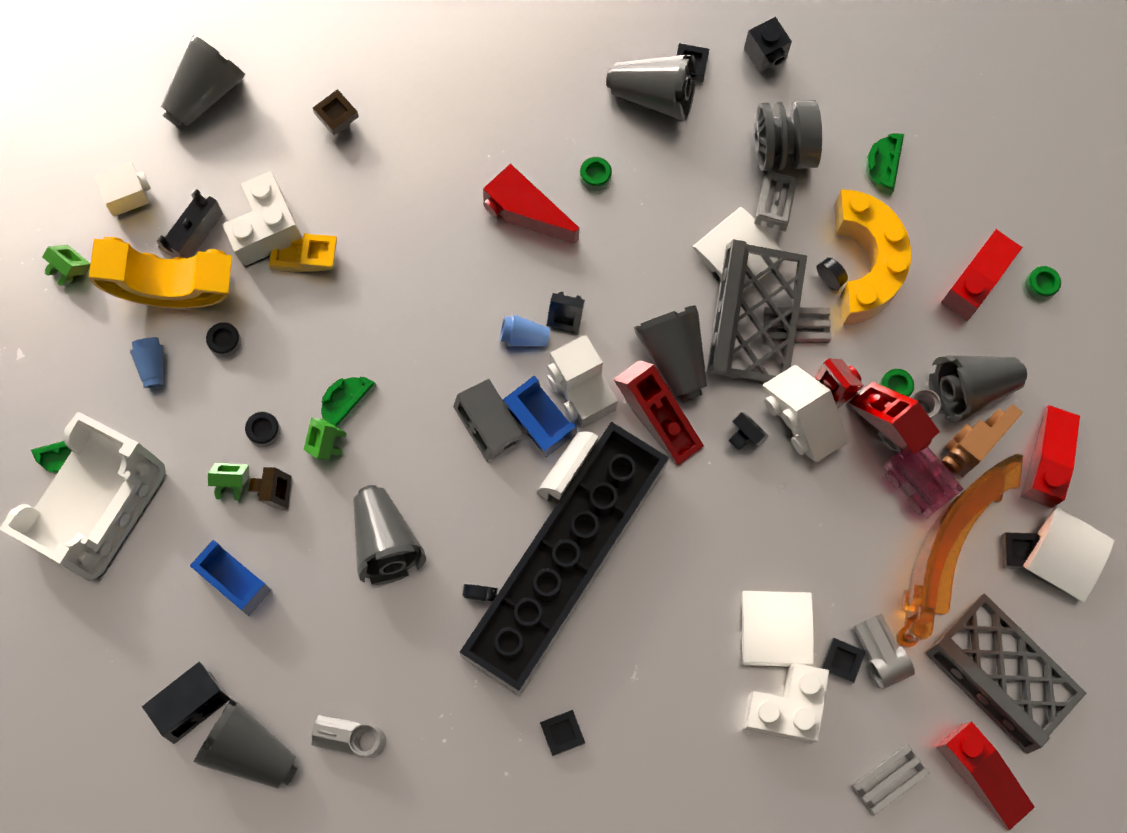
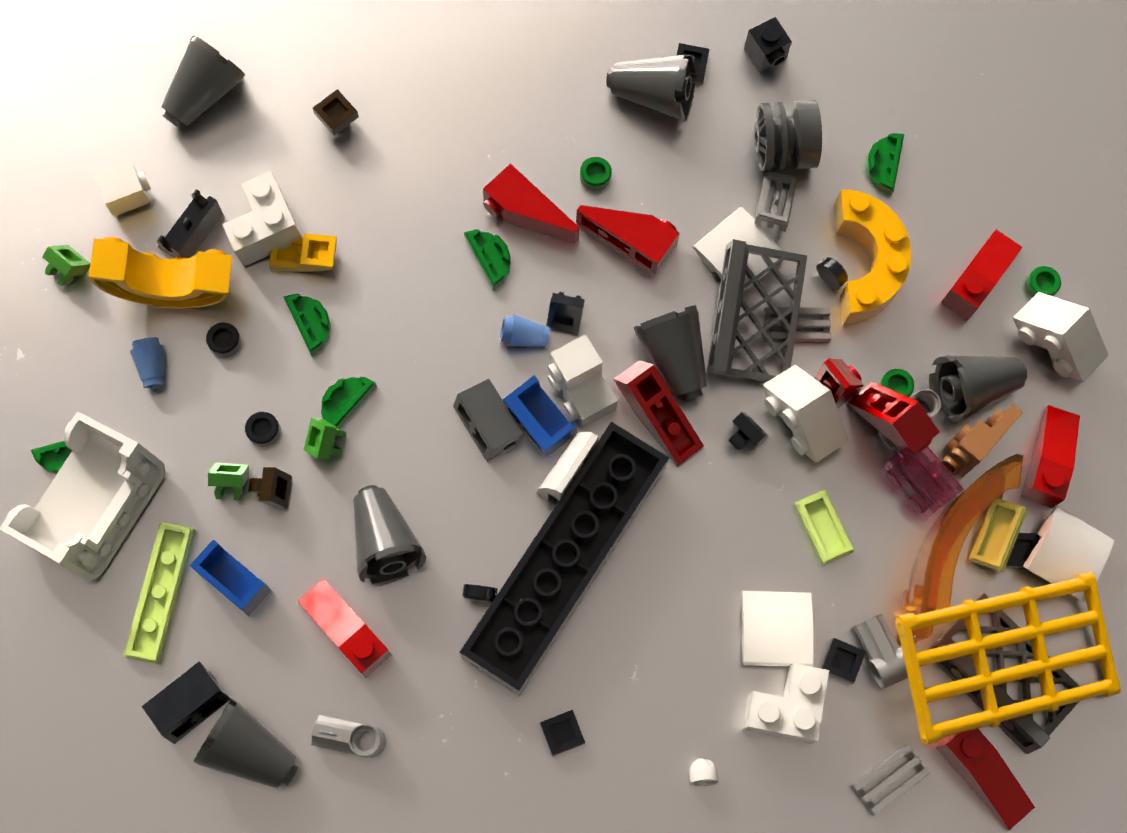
(159, 593): none -> yellowish green tile
(311, 320): none -> green tile
(344, 628): none -> slope
(491, 255): none -> green tile
(633, 234): none -> red slope
(703, 773): none -> white hinge
(823, 527): none -> yellowish green tile
(978, 645): none -> yellow door
(998, 534): none -> yellowish green tile
(1065, 332): none -> white brick

